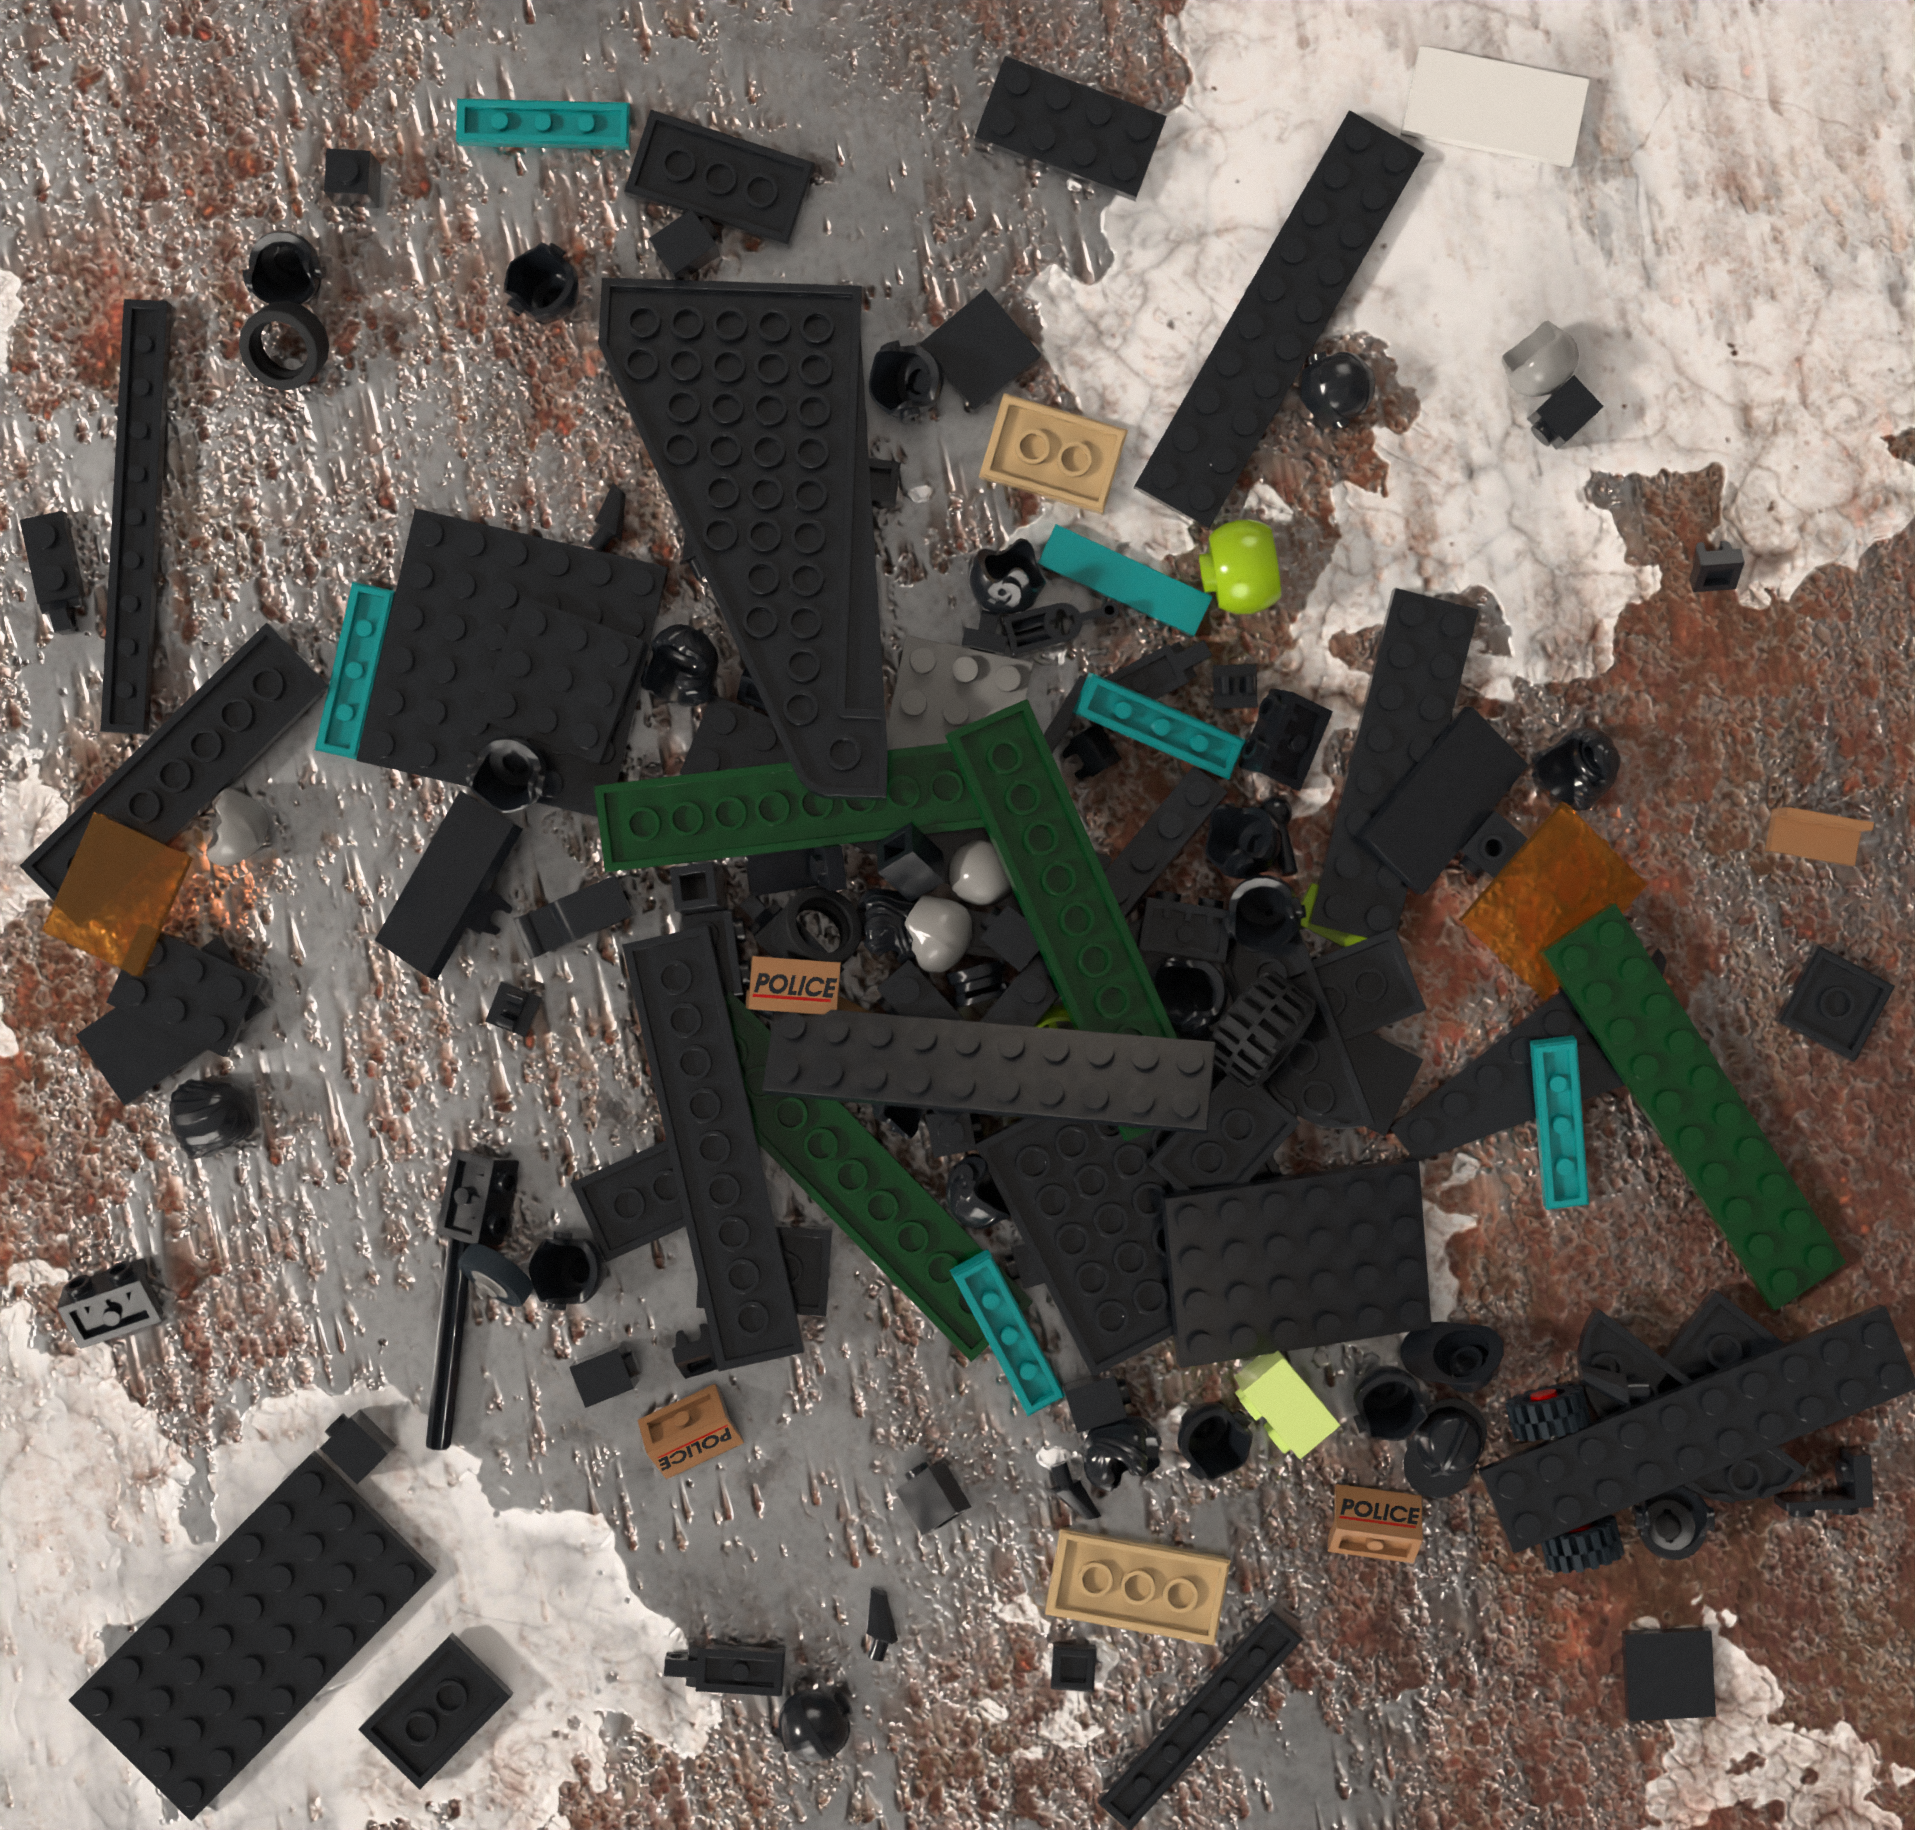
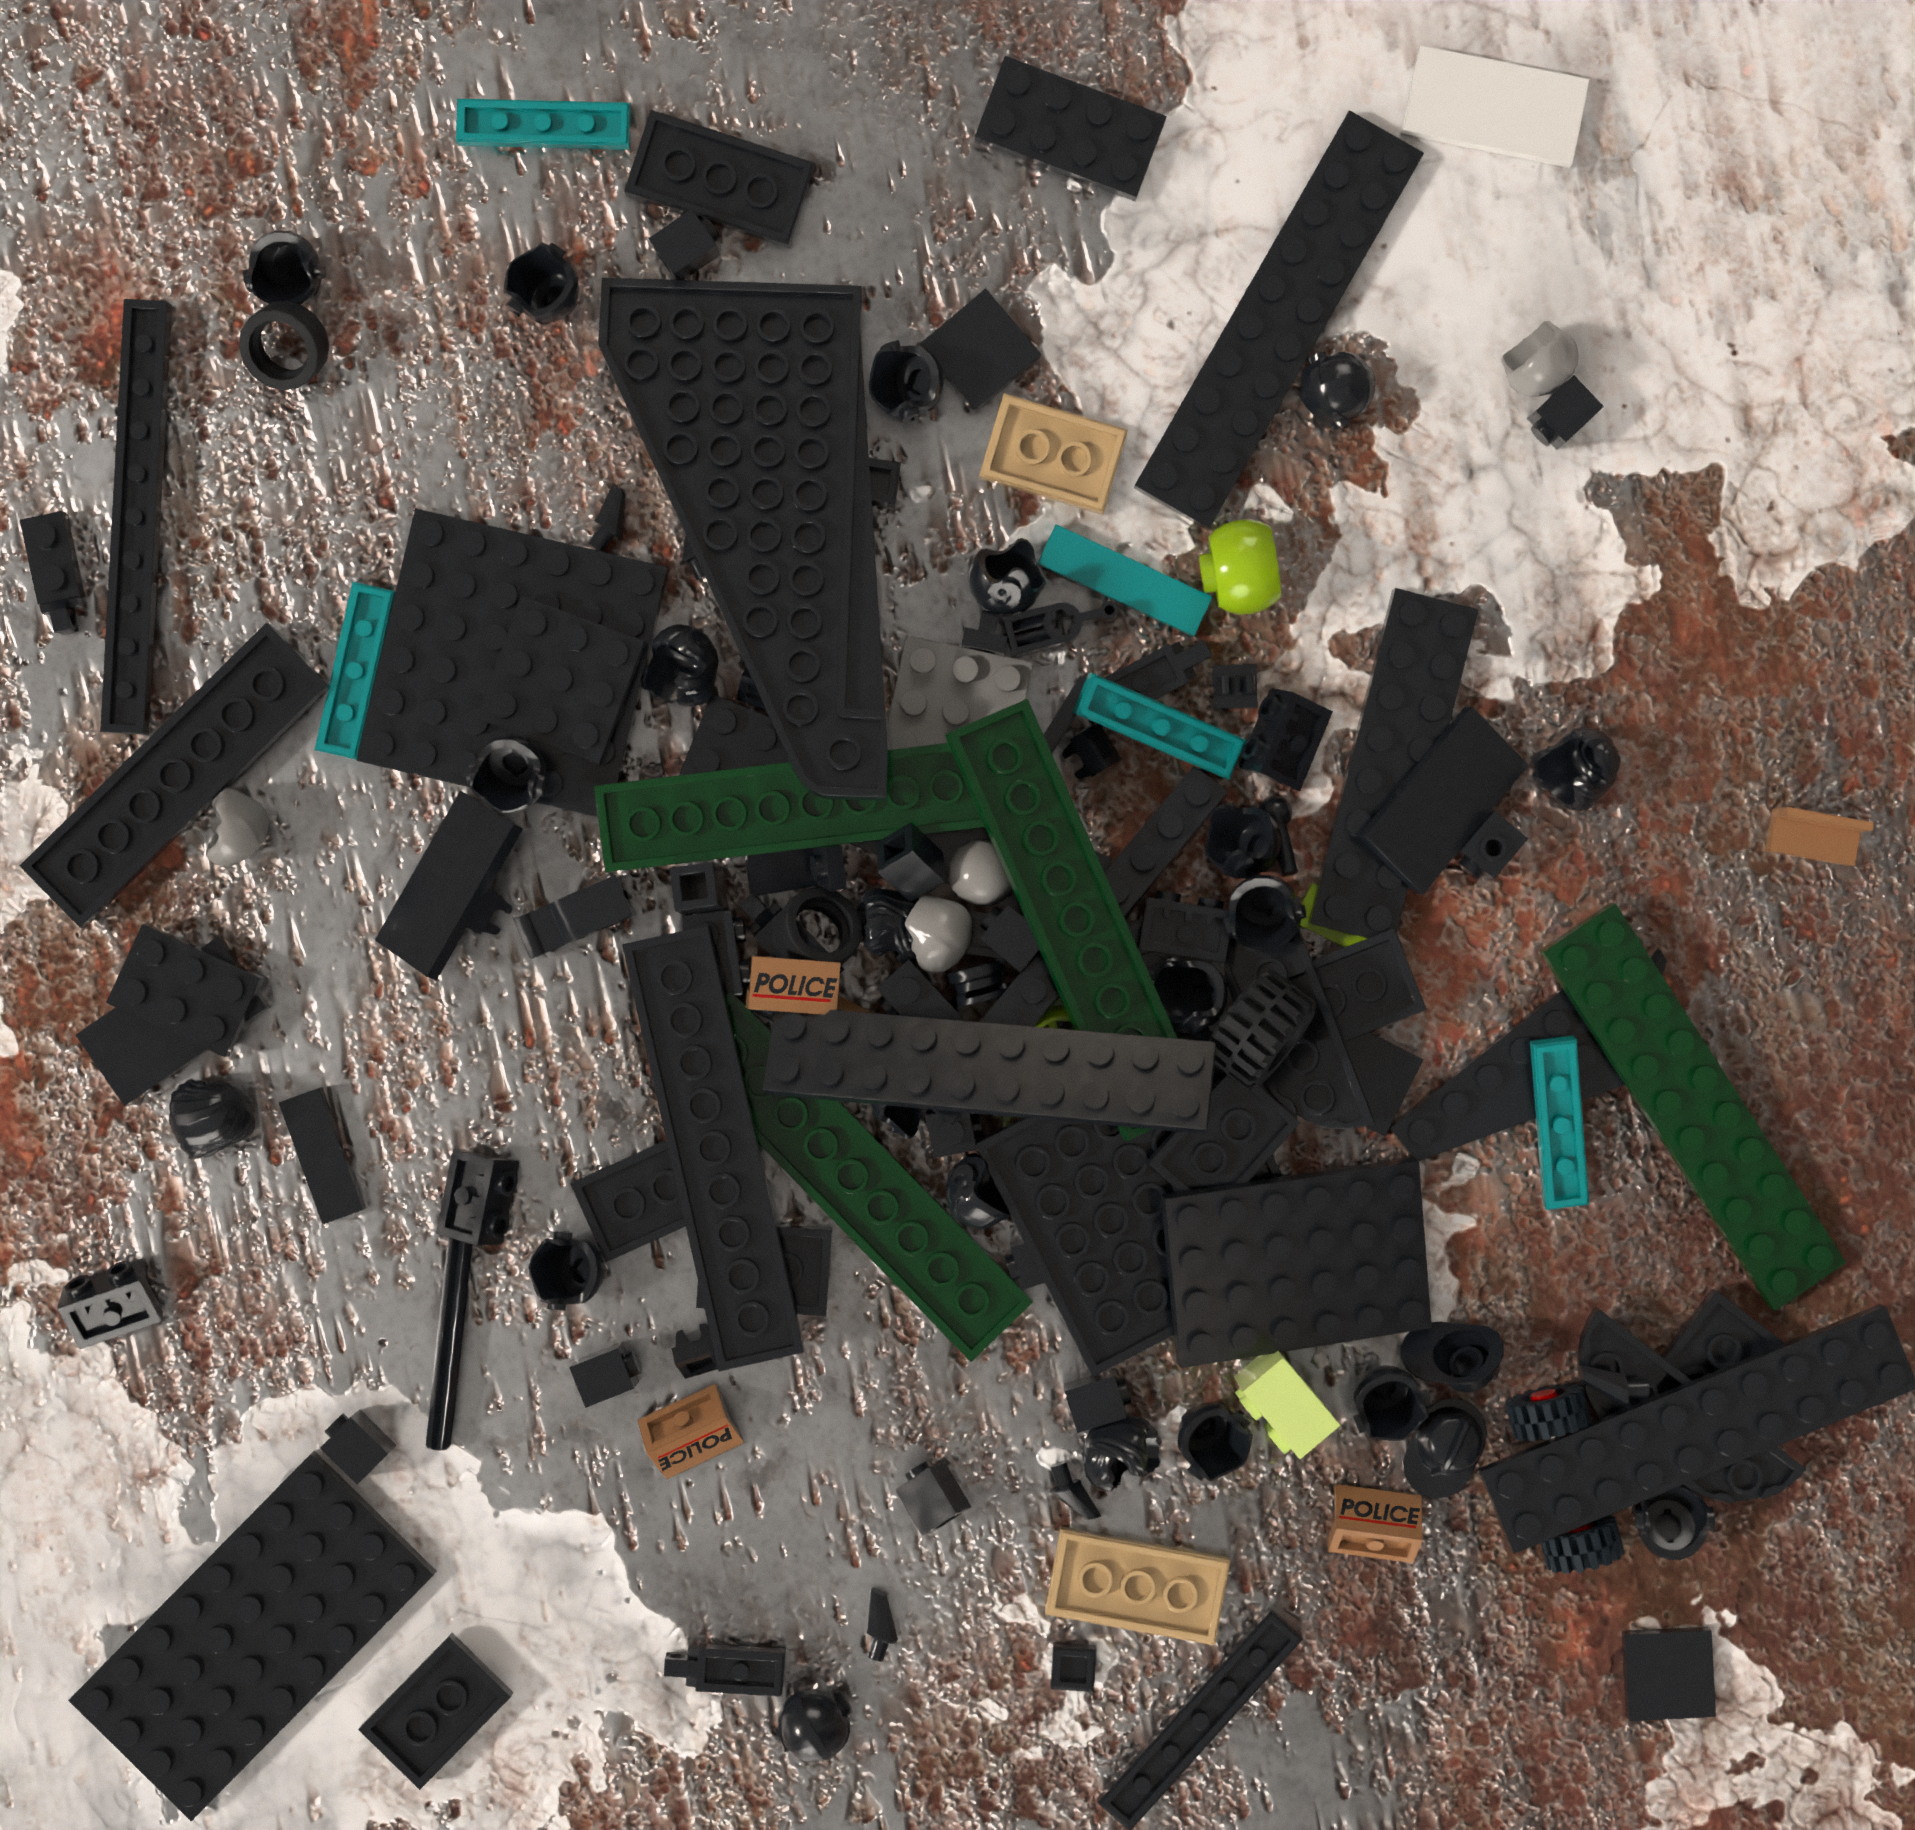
(117, 894): clear orange piece -> none
(322, 1155): none -> black tile
(352, 178): black brick -> none
(495, 1275): black wheel -> none
(514, 1009): black tile -> none
(1007, 1332): teal tile -> none
(1547, 890): clear orange piece -> none
(1717, 568): black tile -> none
(1834, 1003): black tile -> none
(1854, 1477): black bracket -> none

